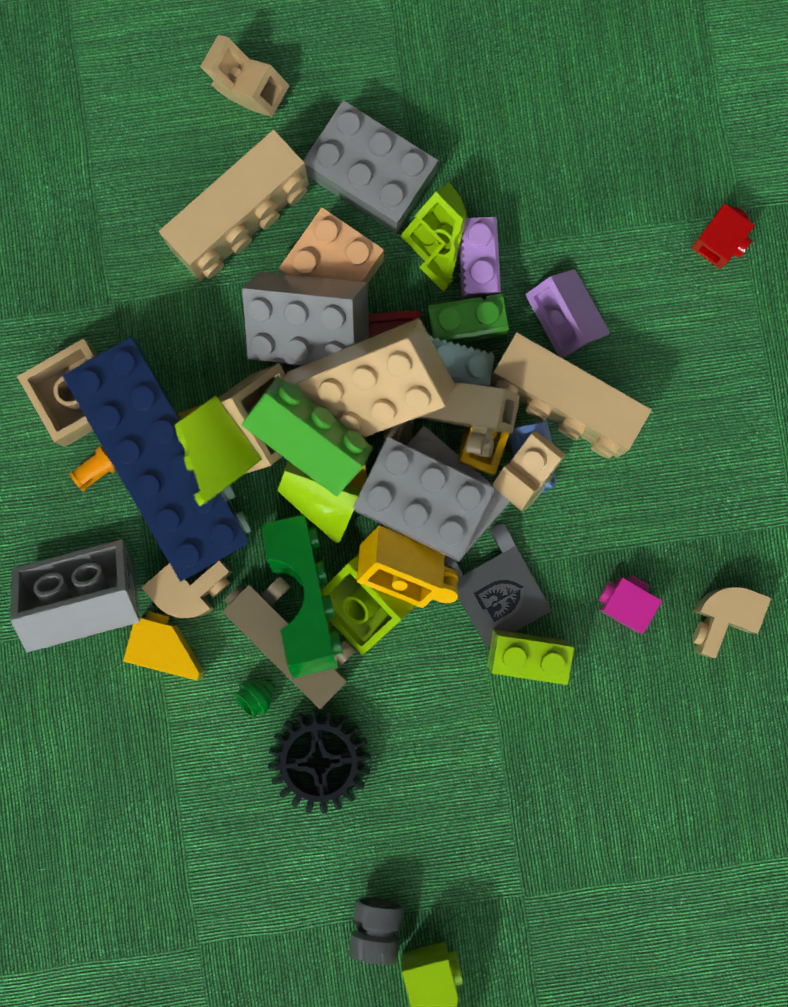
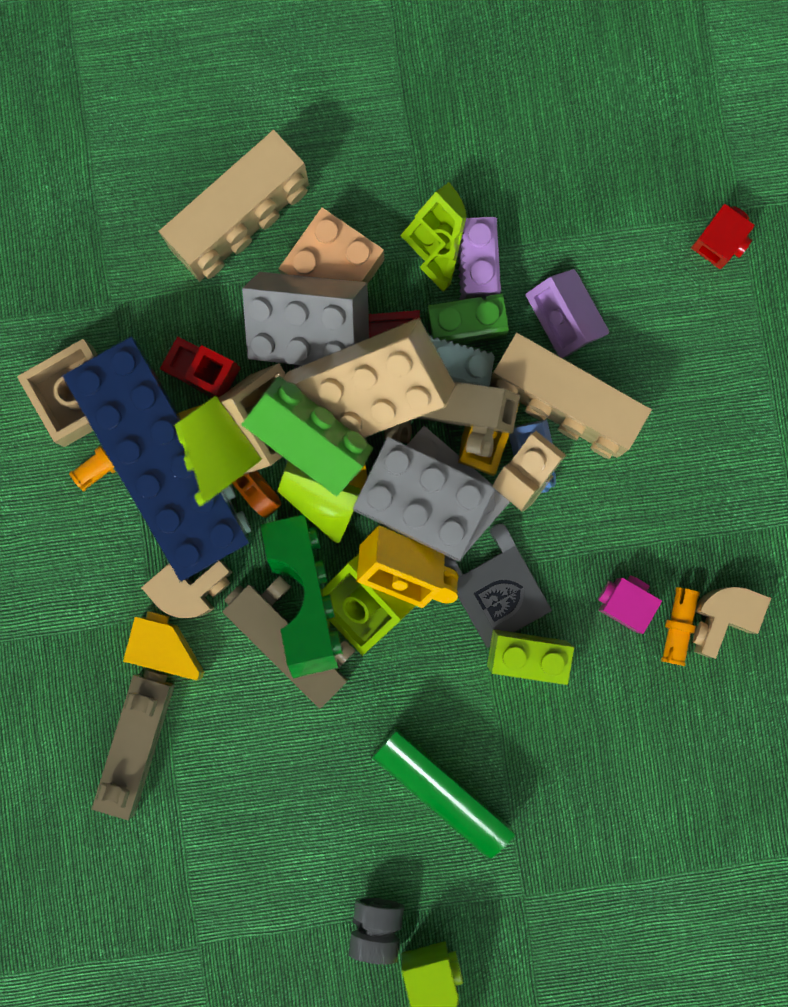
(74, 596): light grey brick -> none
(133, 745): none -> dark tan brick
(200, 368): none -> red brick
(242, 79): tan brick -> none
(255, 696): green plate -> none
(258, 493): none -> orange piece
(337, 758): black gear -> none
(370, 167): light grey brick -> none
(443, 793): none -> green brick
(680, 626): none -> light orange pin

